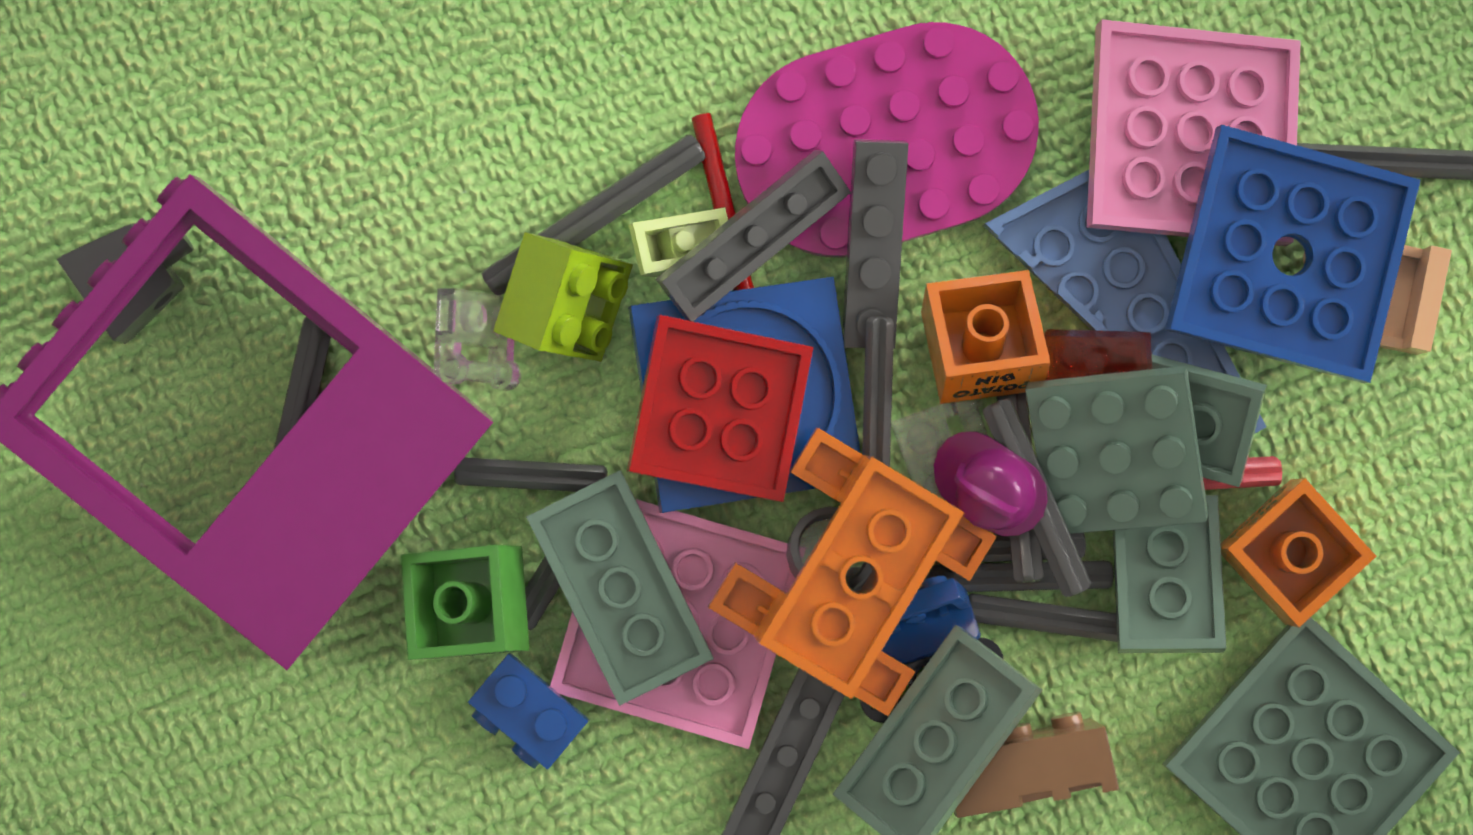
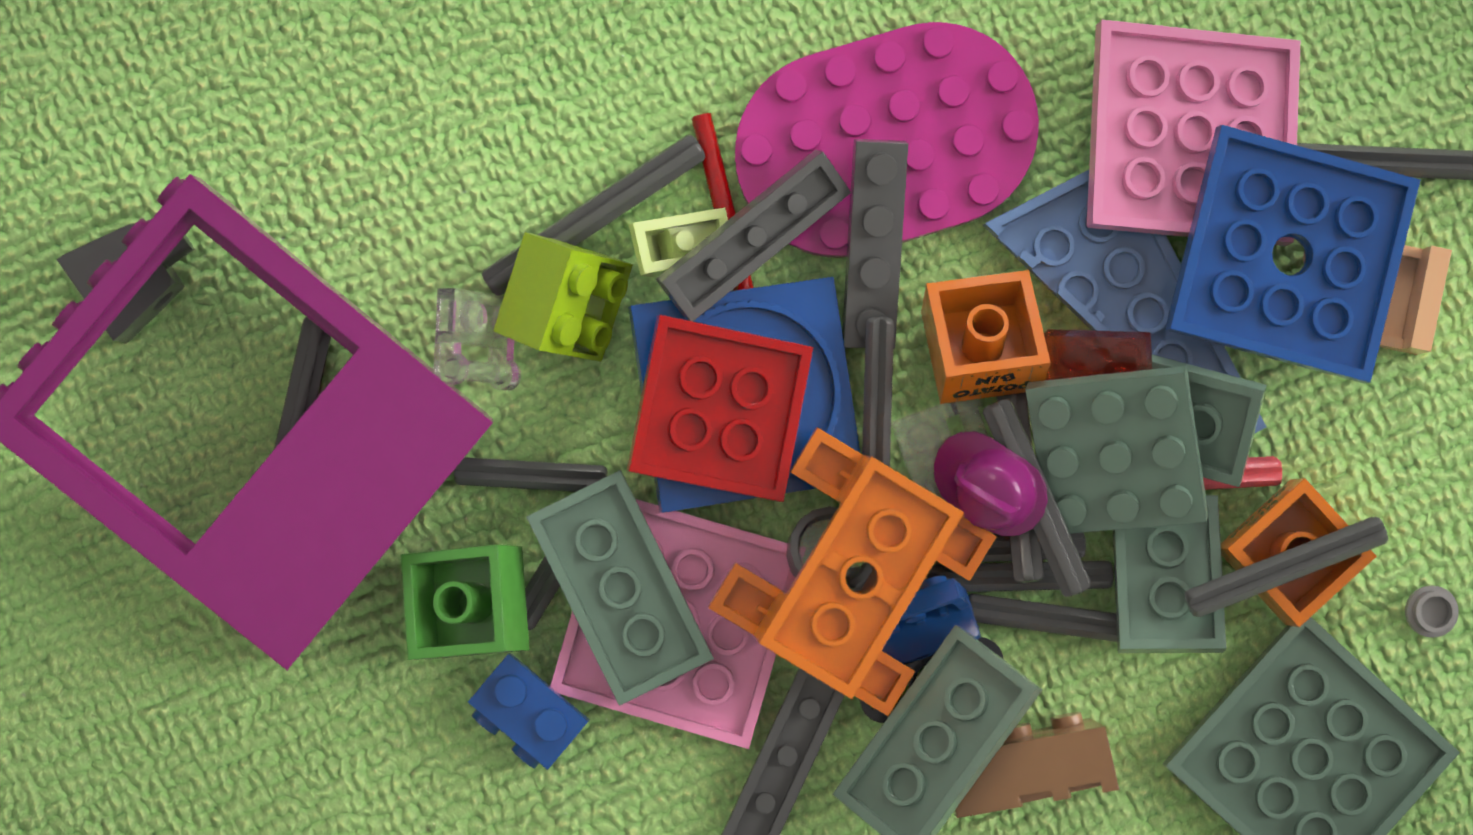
(1286, 566): none -> dark grey axle
(1431, 611): none -> light grey plate

